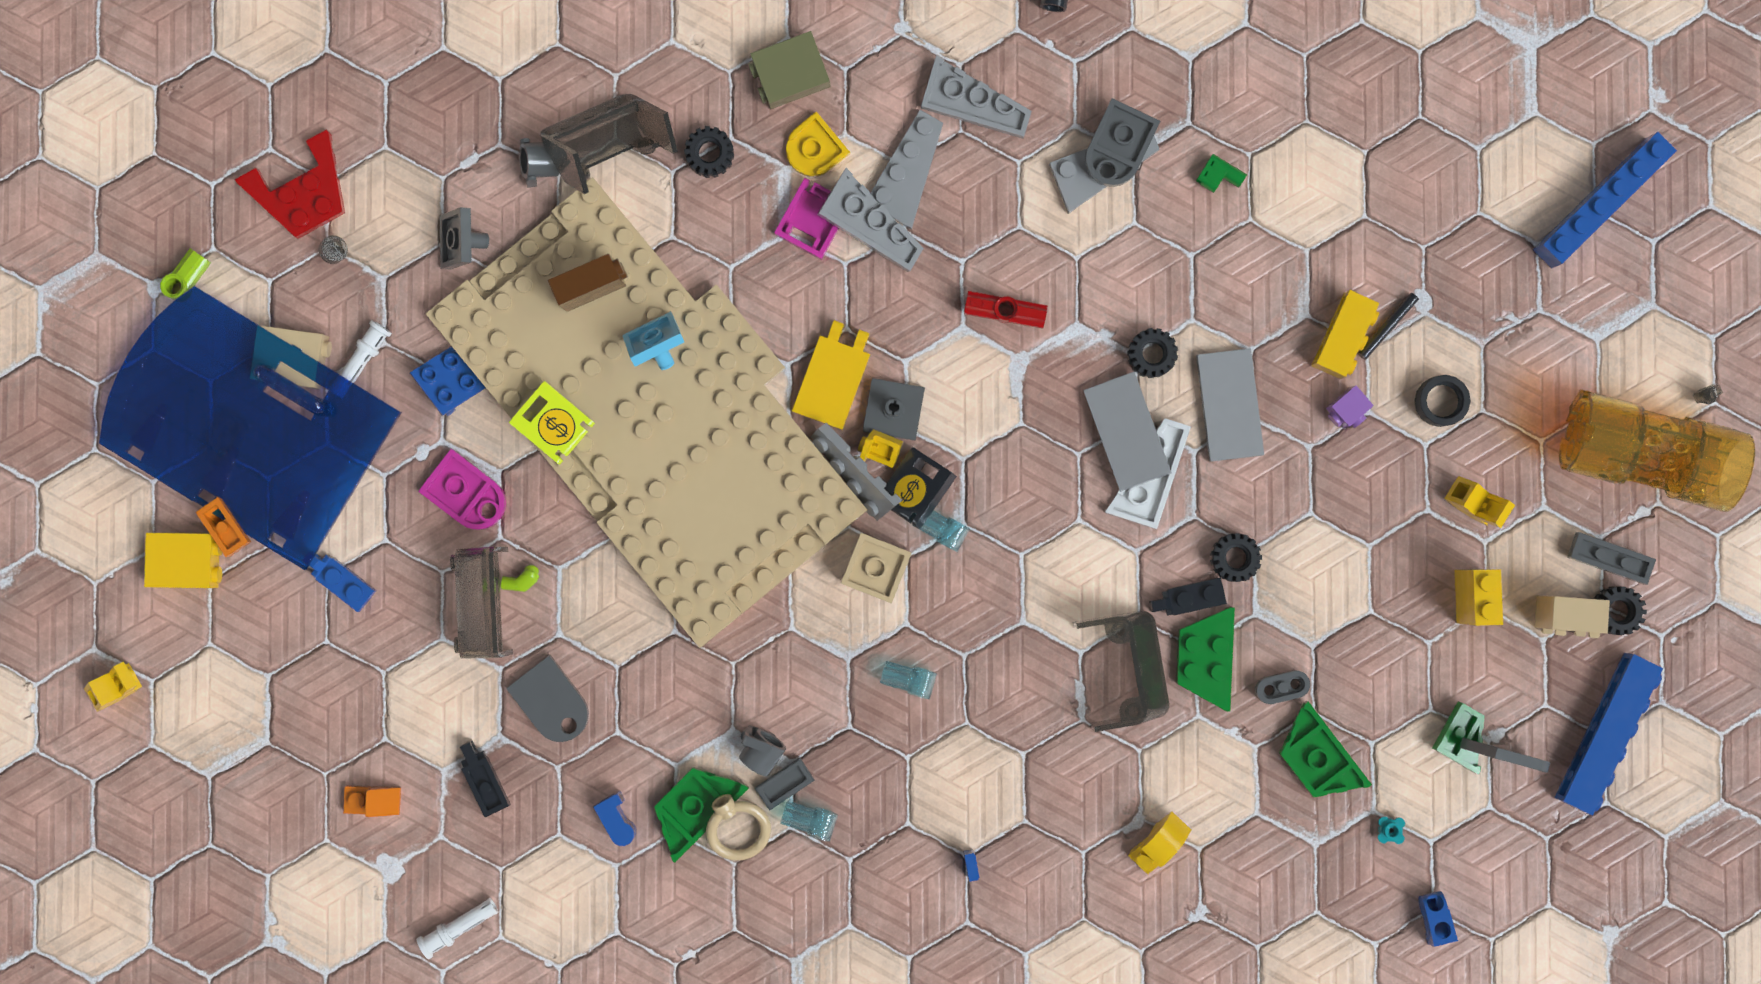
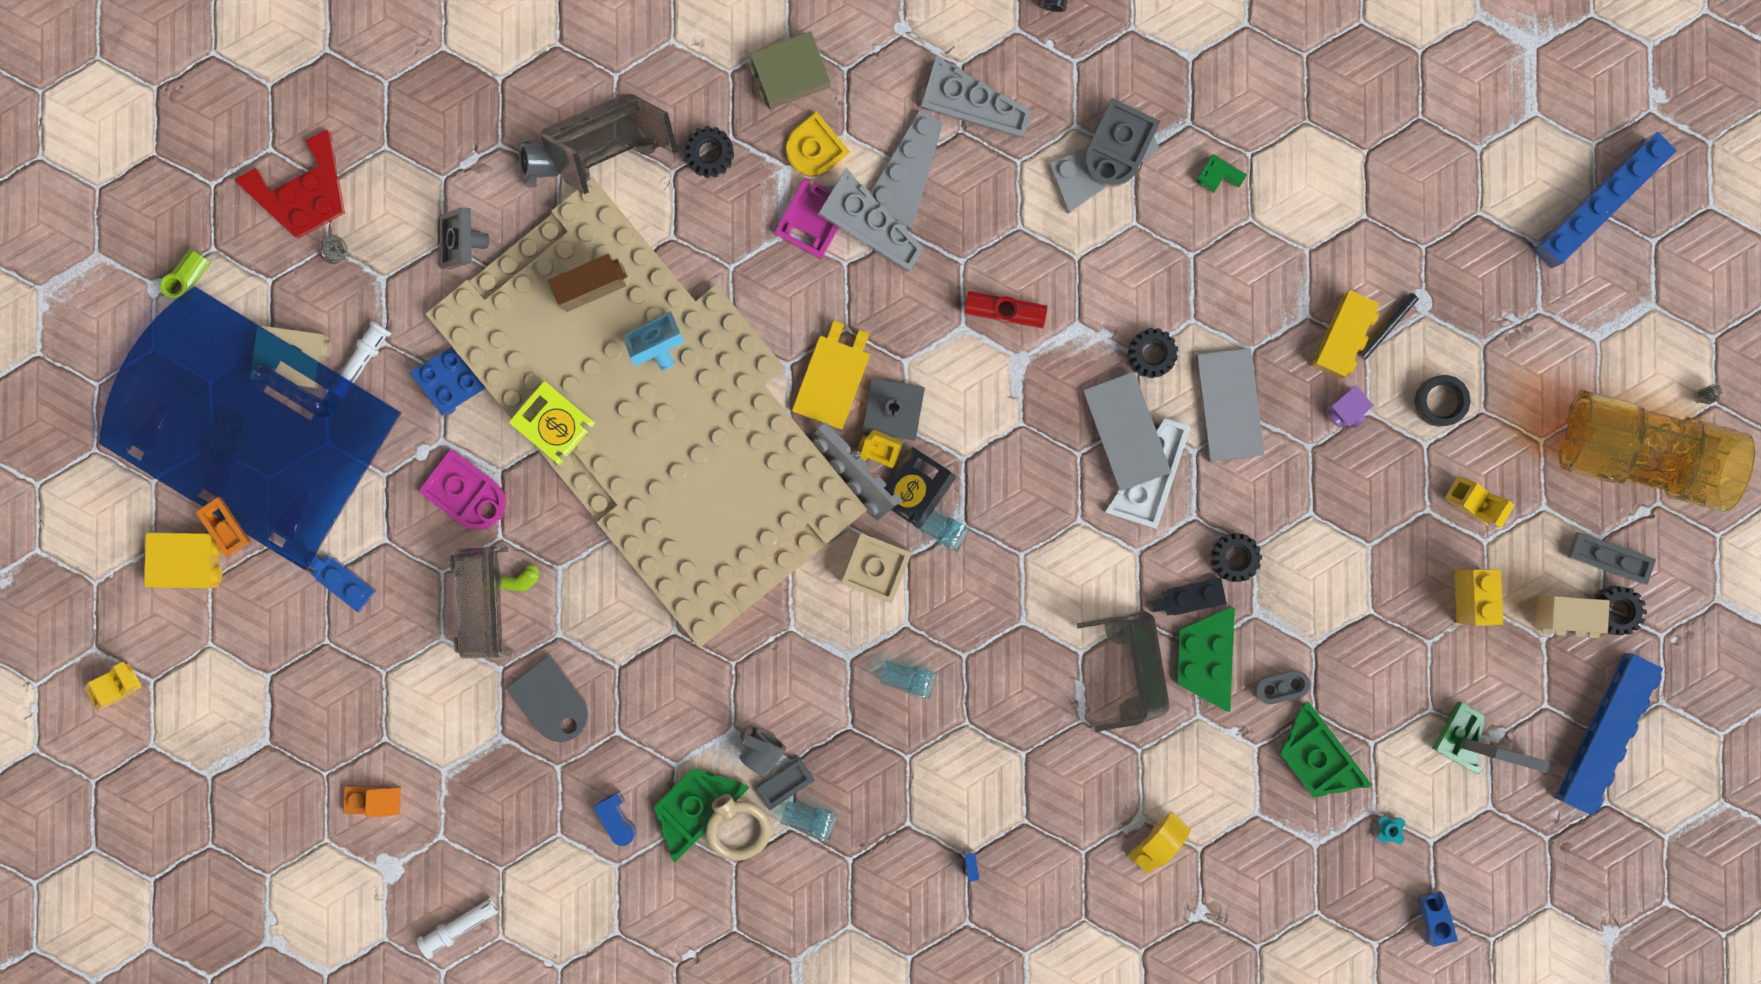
(483, 780): black hinge -> none

